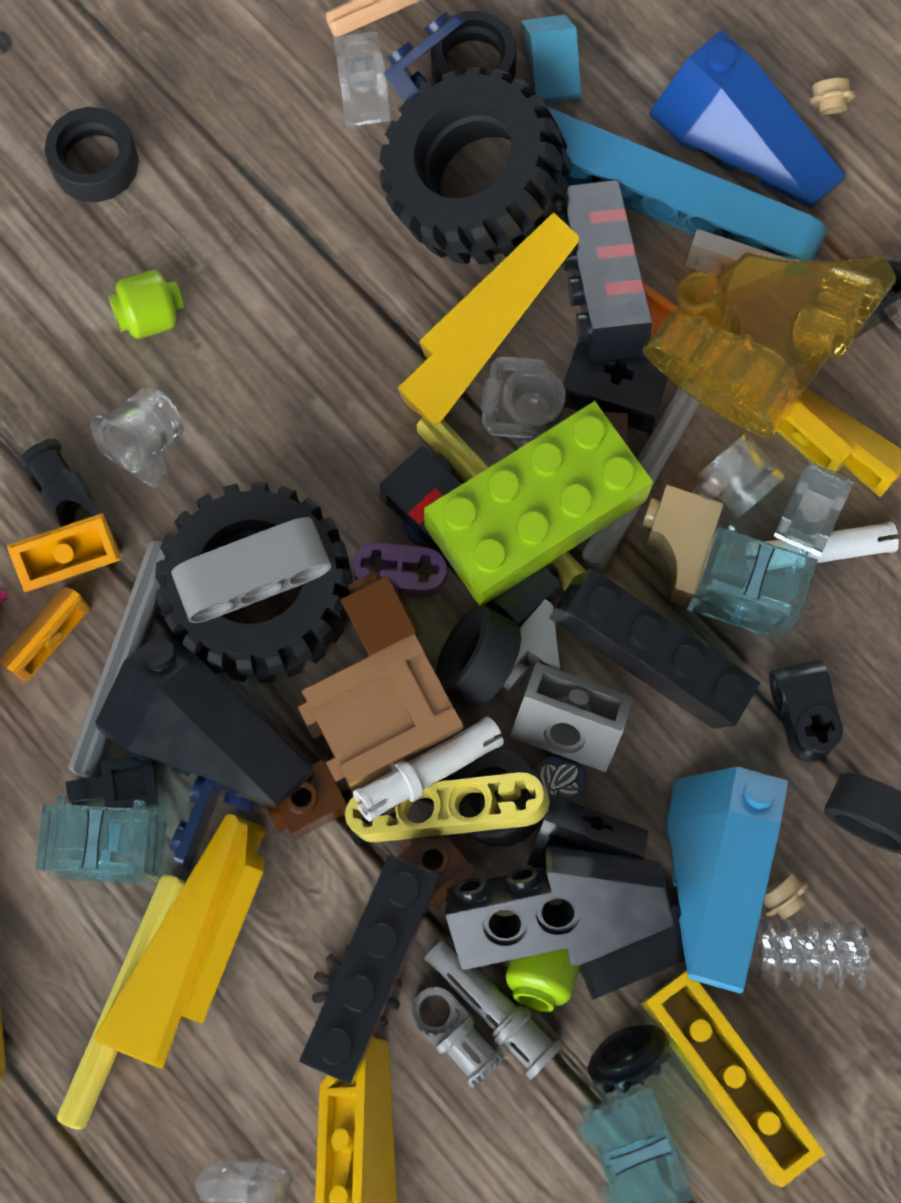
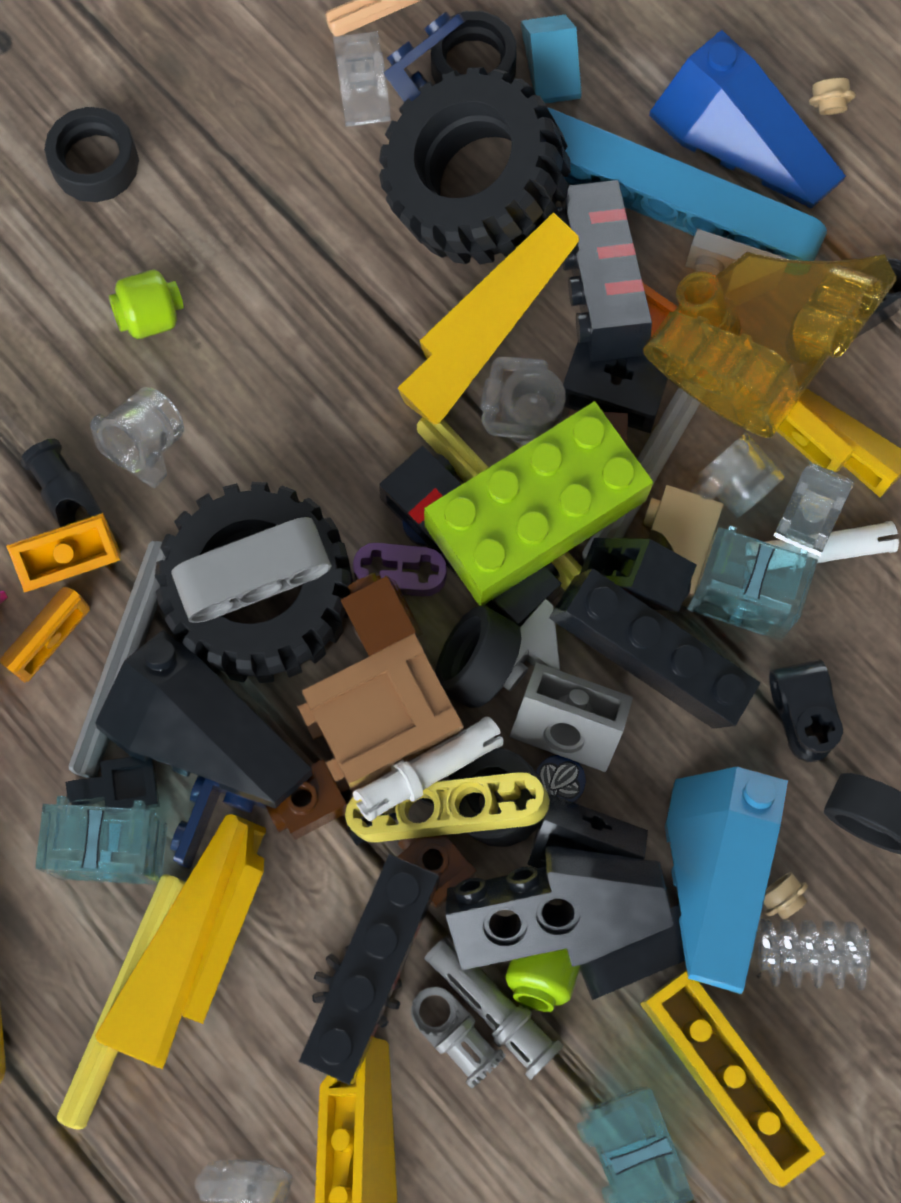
(609, 1062): black gear -> none
(643, 570): none -> black brick

